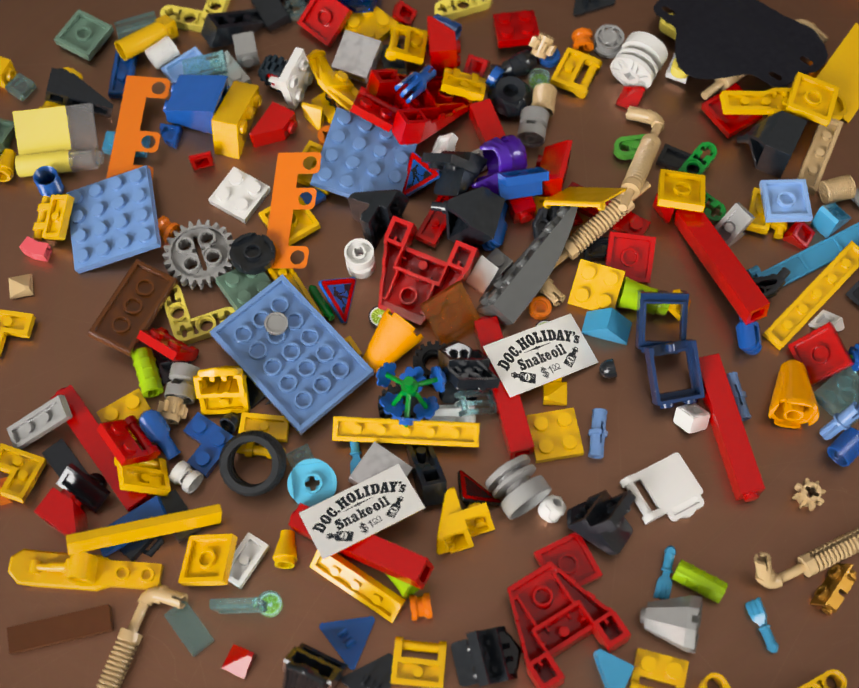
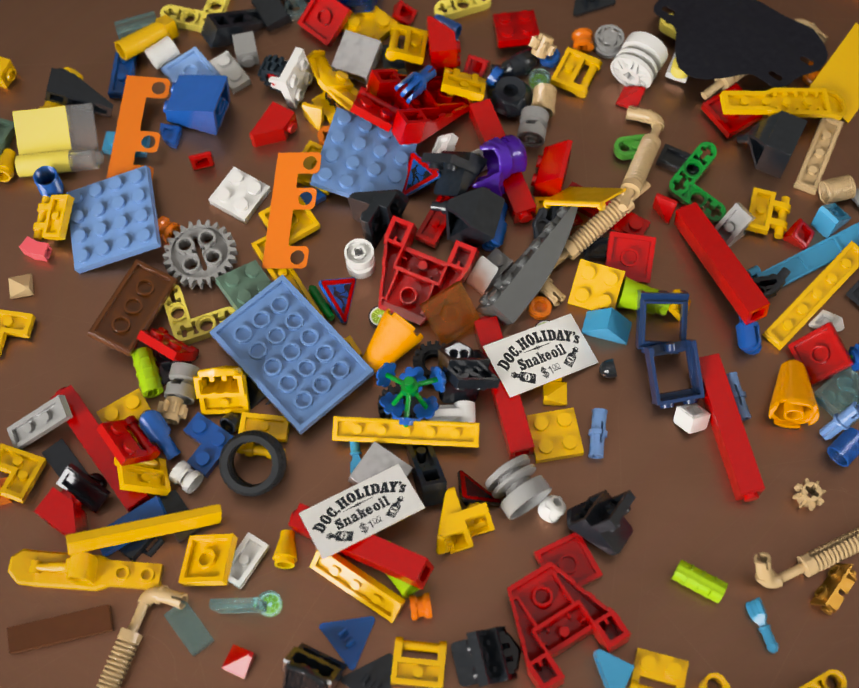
(20, 86): clear light blue tile -> none
(84, 34): sand green plate -> none
(206, 64): clear light blue plate -> none
(234, 118): yellow wedge -> none
(252, 253): black tile -> none
(276, 323): light grey piece -> none
(299, 455): clear light blue tile -> none
(301, 473): medium azure plate -> none
(475, 393): clear light blue tile -> none
(522, 182): blue panel -> none
(664, 582): dark azure piece -> none
(670, 488): white piece -> none
(675, 620): light grey cone -> none
(681, 190): yellow plate -> none
(785, 200): light blue tile -> none
(812, 99): yellow plate -> none

